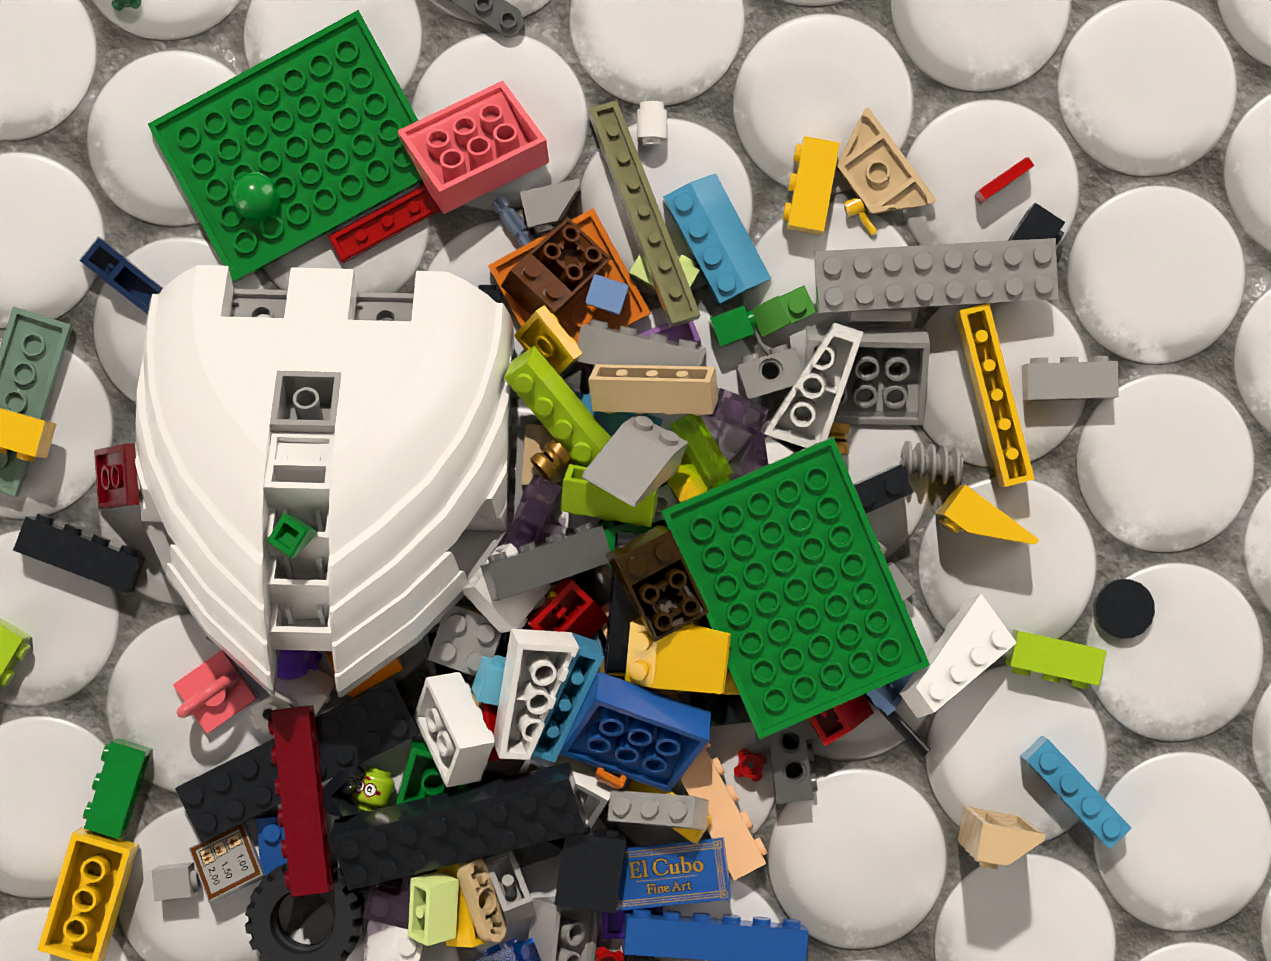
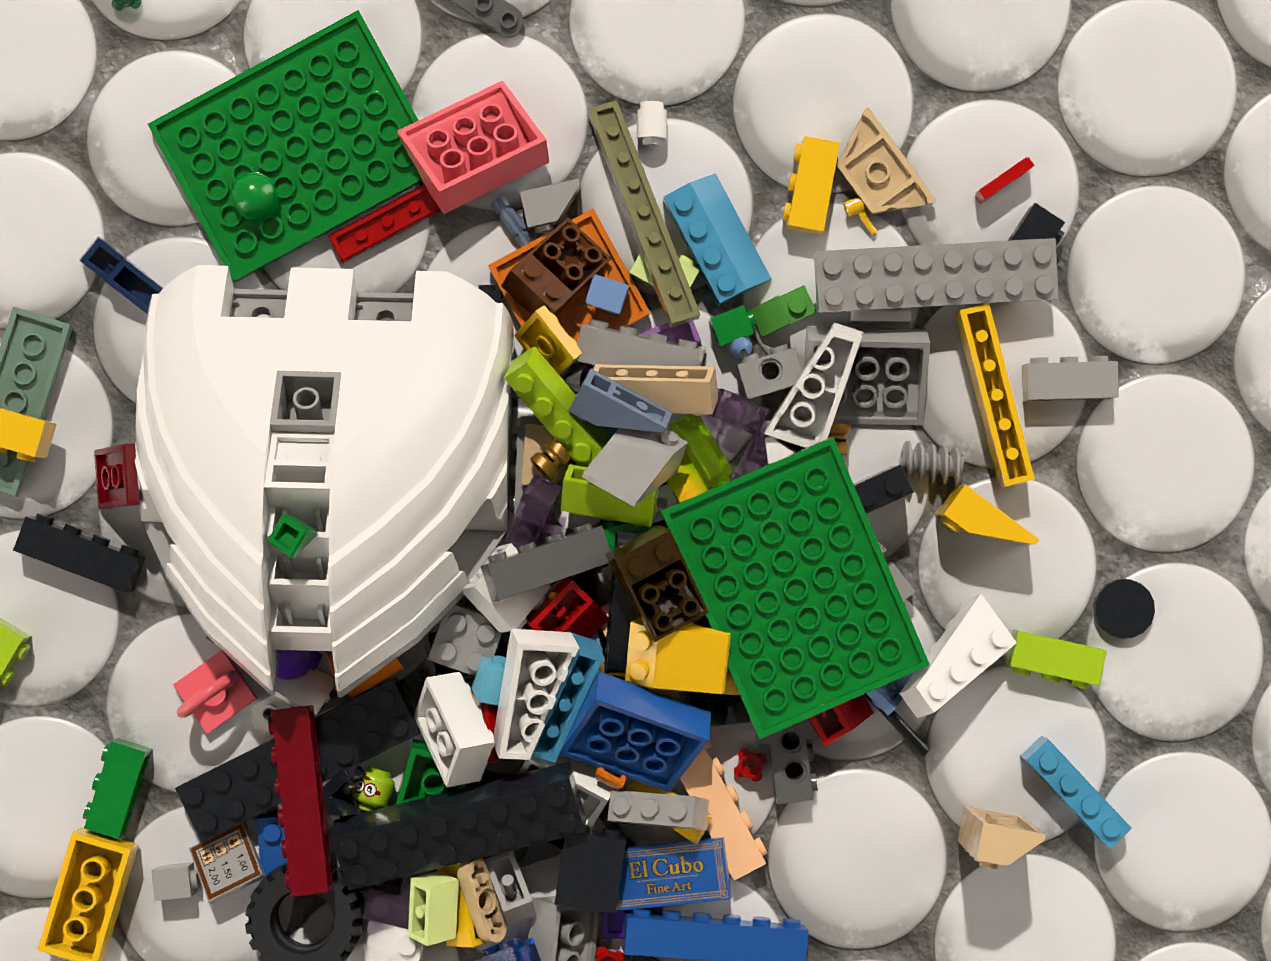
(616, 406): none -> sand blue slope
(740, 345): none -> medium blue hinge

